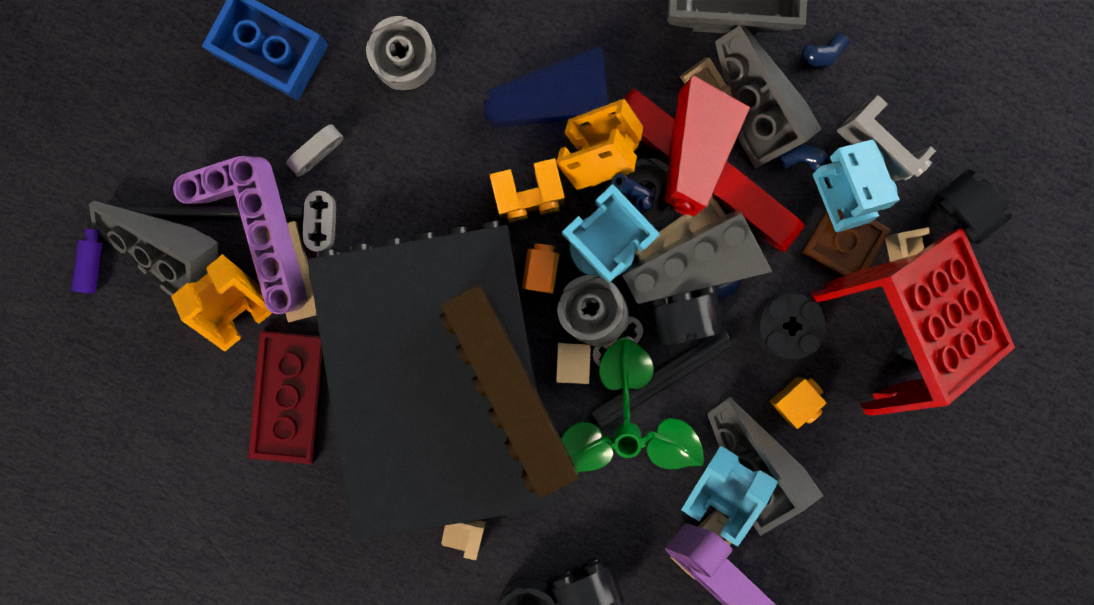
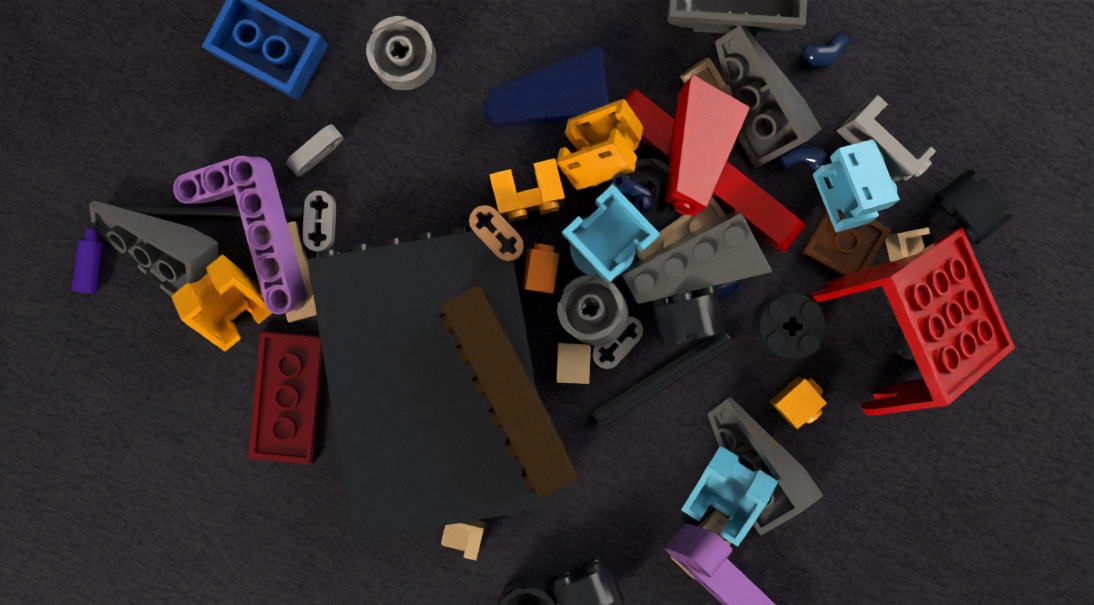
(502, 227): none -> medium nougat beam
(673, 445): green plant -> none

